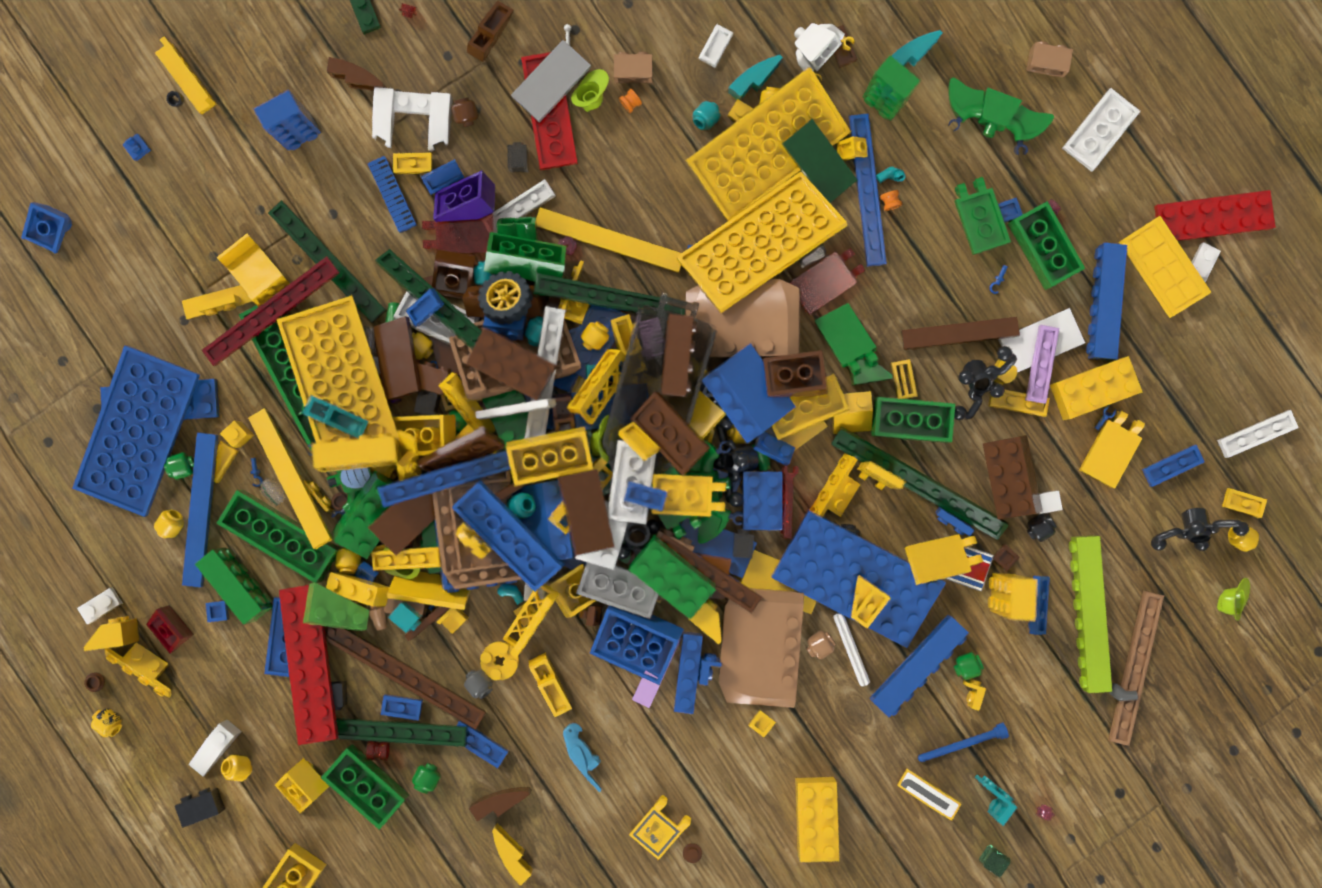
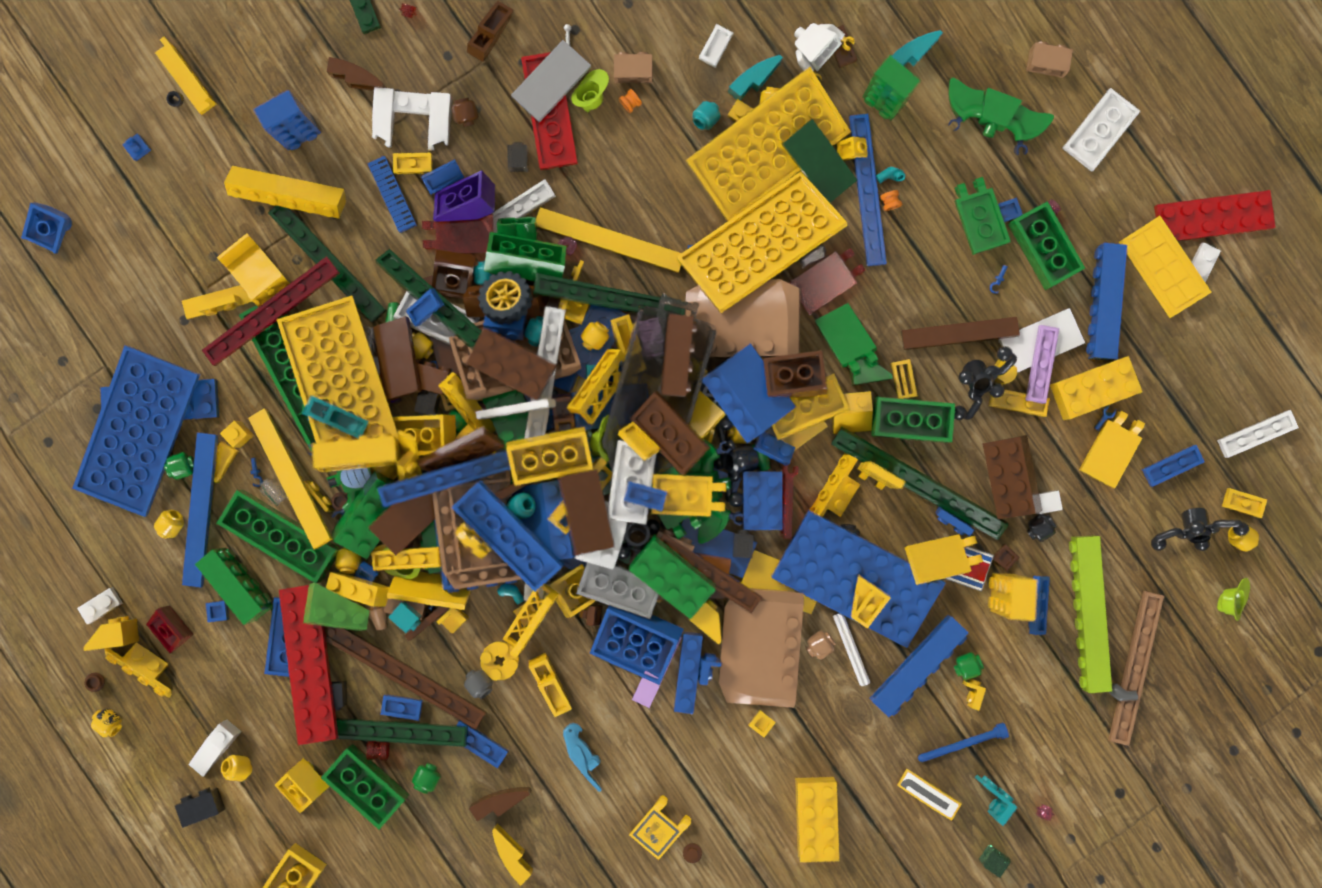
(285, 192): none -> yellow brick

